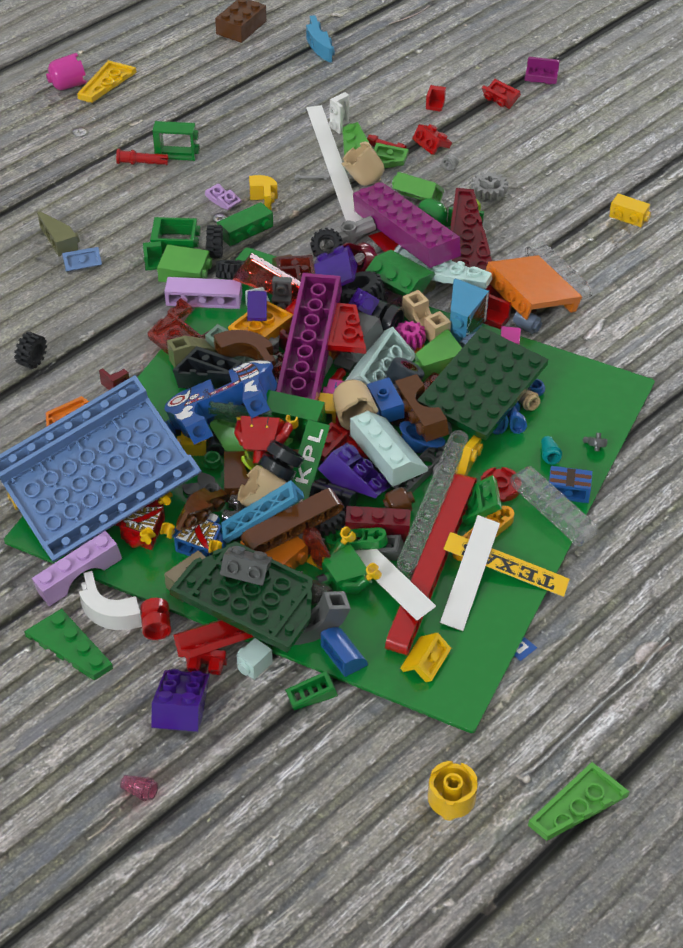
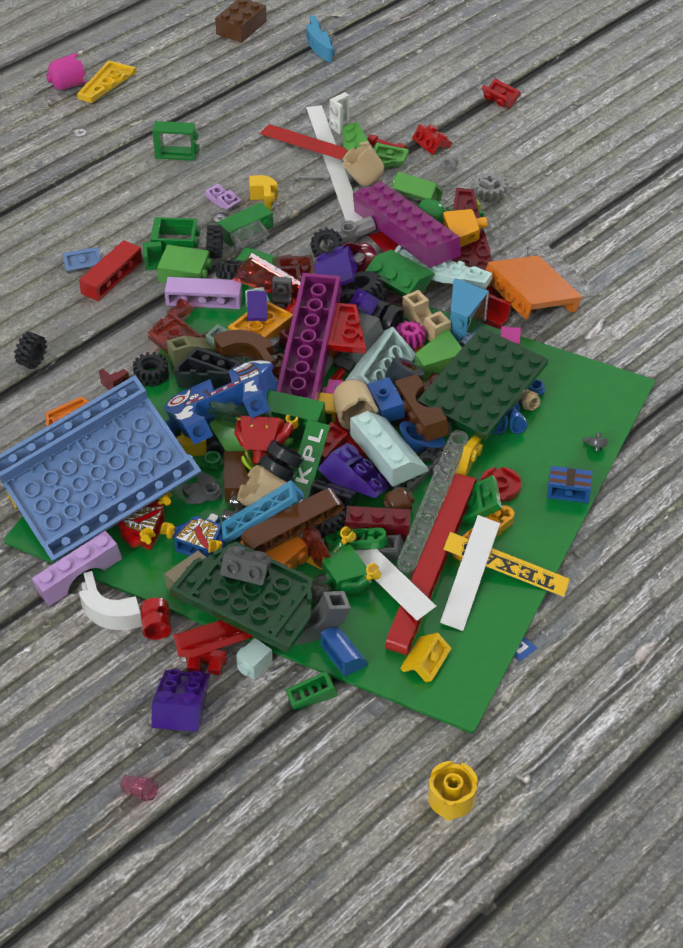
(58, 234): olive slope -> none
(70, 643): green wing -> none
(110, 270): none -> red brick
(134, 157): red pin -> none
(148, 361): none -> black tyre
(199, 507): reddish brown slope -> none
(249, 236): none -> clear slope
(304, 141): none -> red sticker
(435, 98): red panel -> none
(464, 225): none -> light orange torso
(530, 325): sand blue brick -> none
(542, 70): magenta bracket -> none
(550, 451): teal cone -> none
(554, 505): clear beam -> none
(579, 800): bright green wing -> none
(630, 210): yellow brick -> none

